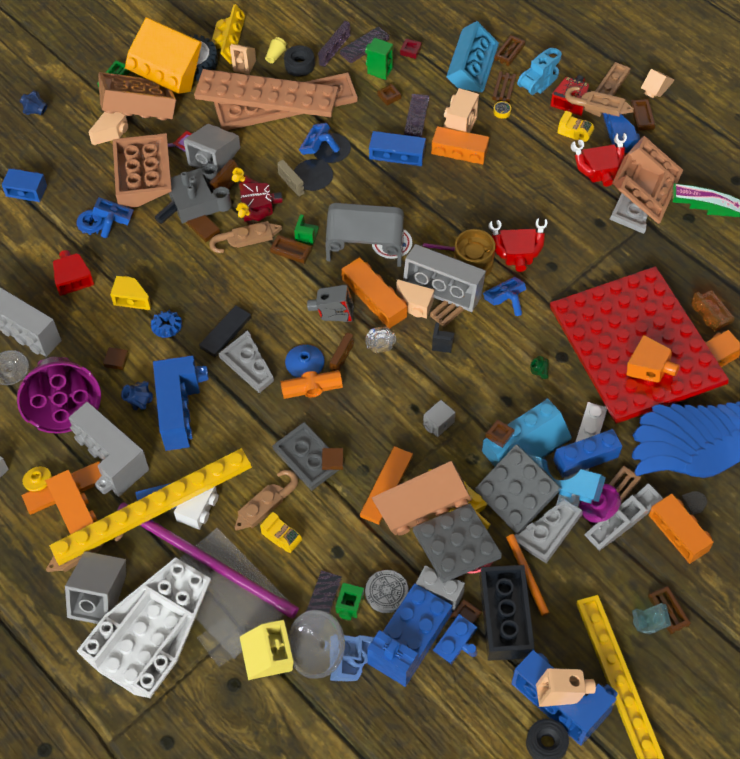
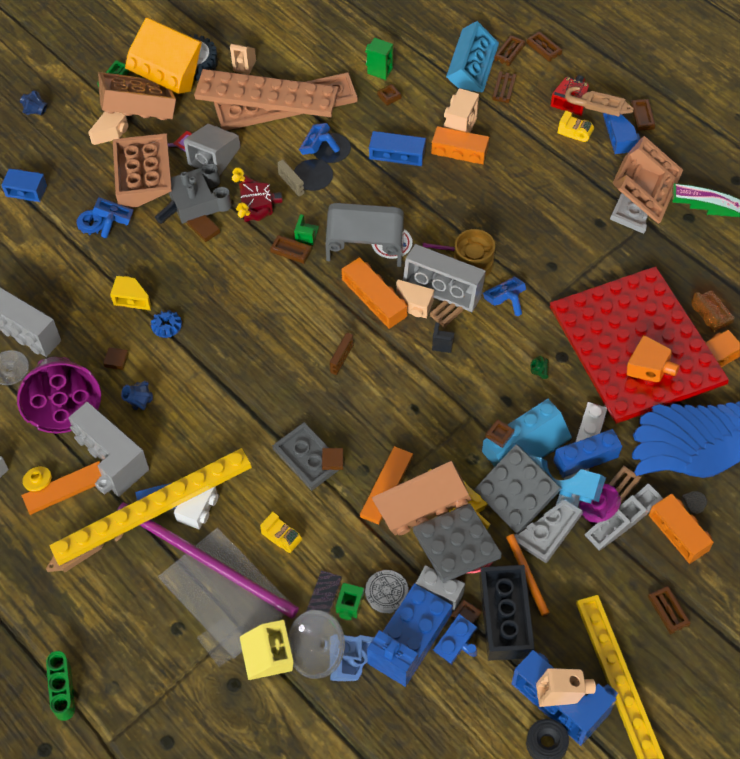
(64, 695): none -> green beam
(70, 501): orange brick -> none
(71, 273): red torso -> none
(94, 587): light grey slope -> none
(148, 629): white wedge -> none
(173, 383): blue hinge -> none
(224, 176): reddish brown tile -> none
(225, 331): black tile -> none
(228, 32): yellow bracket -> none
(246, 235): medium nougat plate -> none
(247, 362): light grey wing -> none
(265, 502): medium nougat plate -> none
(275, 49): light yellow cone -> none
(297, 366): blue dish -> none
(299, 53): black tyre -> none
(311, 384): orange piece -> none
(333, 304): dark grey torso -> none
(334, 44): clear purple tile -> none
(357, 48): tile -> none
(380, 339): clear head -> none
(410, 48): dark red plate -> none
(416, 115): clear purple tile -> none
(438, 418): light grey brick -> none
(502, 109): tile -> none
(518, 246): red torso -> none
(541, 47): none -> reddish brown tile
(541, 74): dark azure piece -> none
(600, 162): red torso -> none
(611, 82): medium nougat tile -> none
(651, 619): clear light blue bracket -> none
(656, 83): light nougat slope -> none

